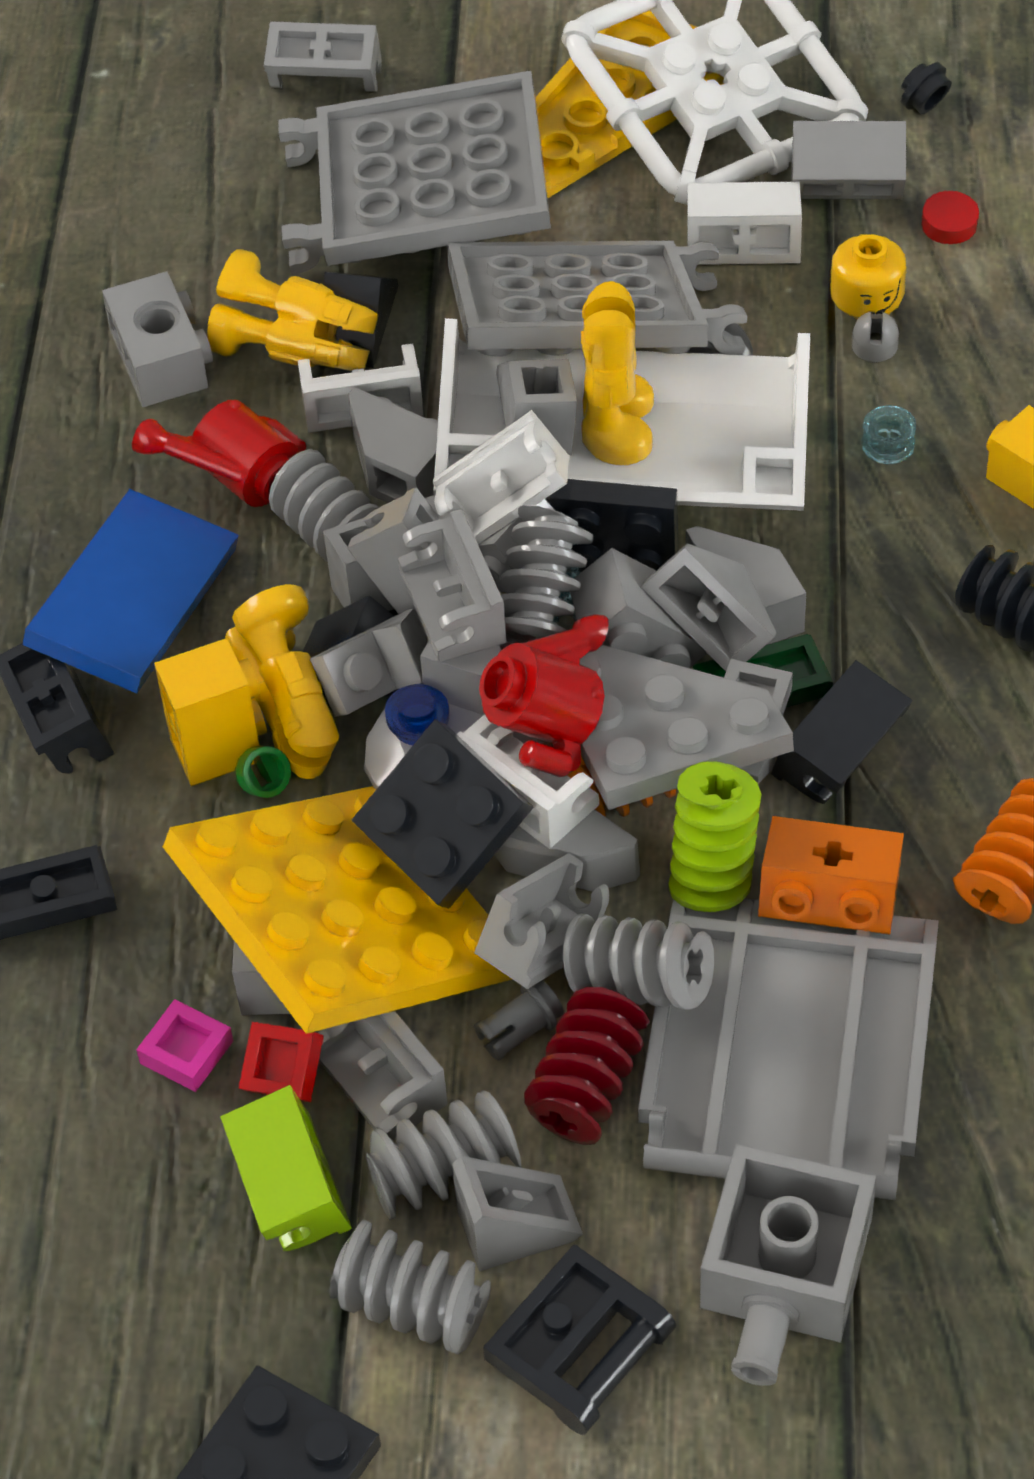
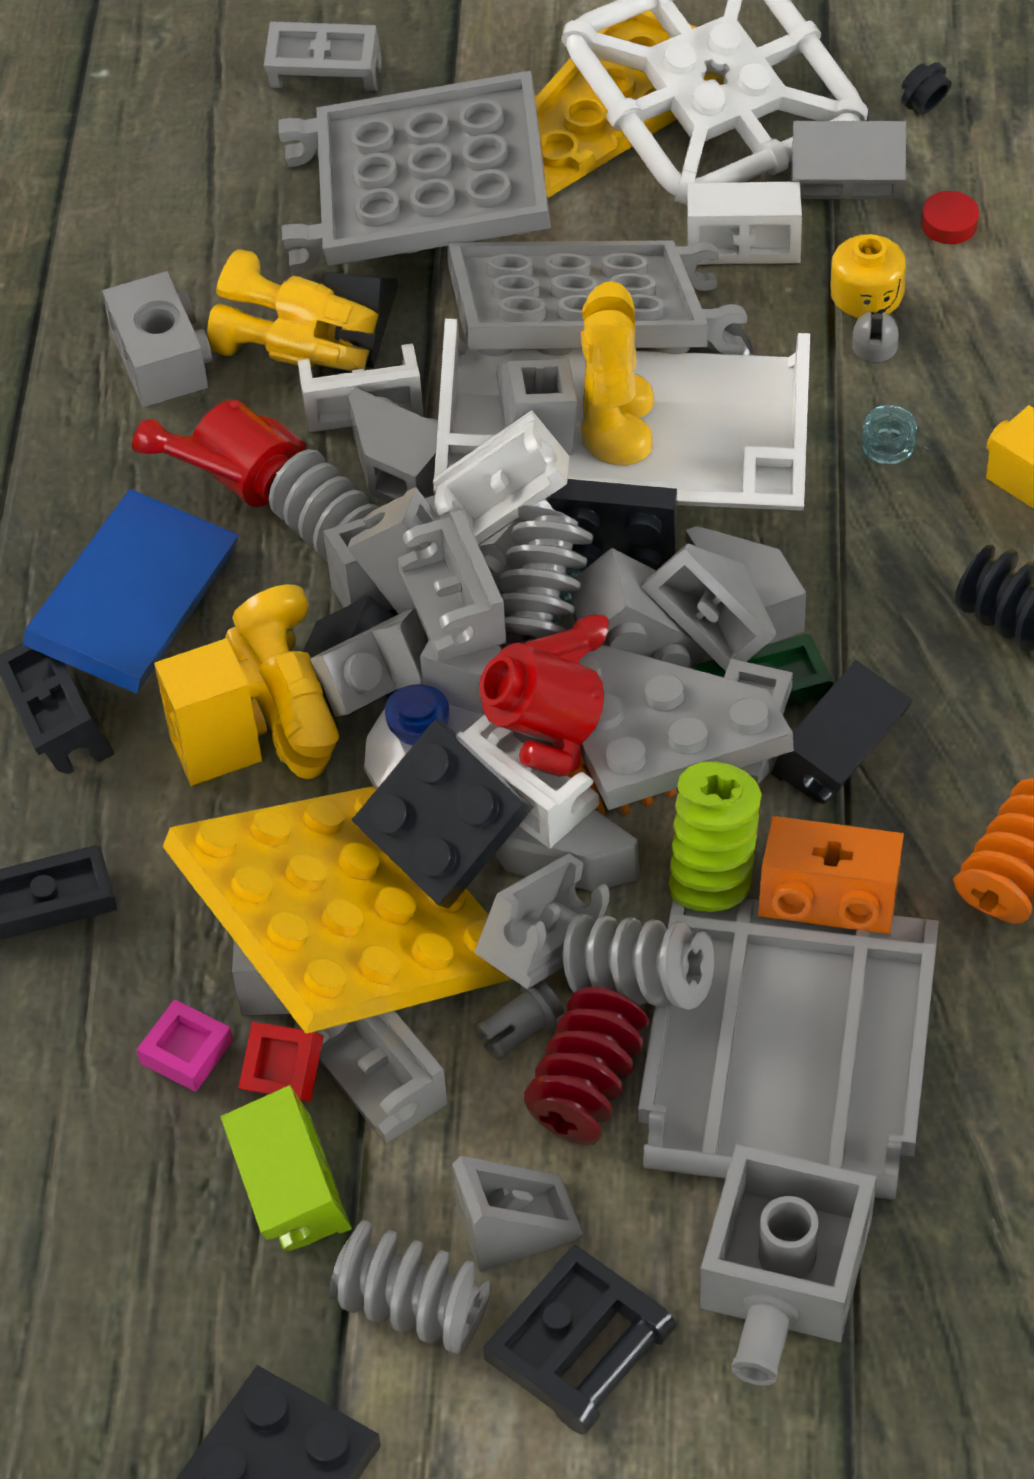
(272, 766): green hinge -> none
(429, 1156): light grey piece -> none

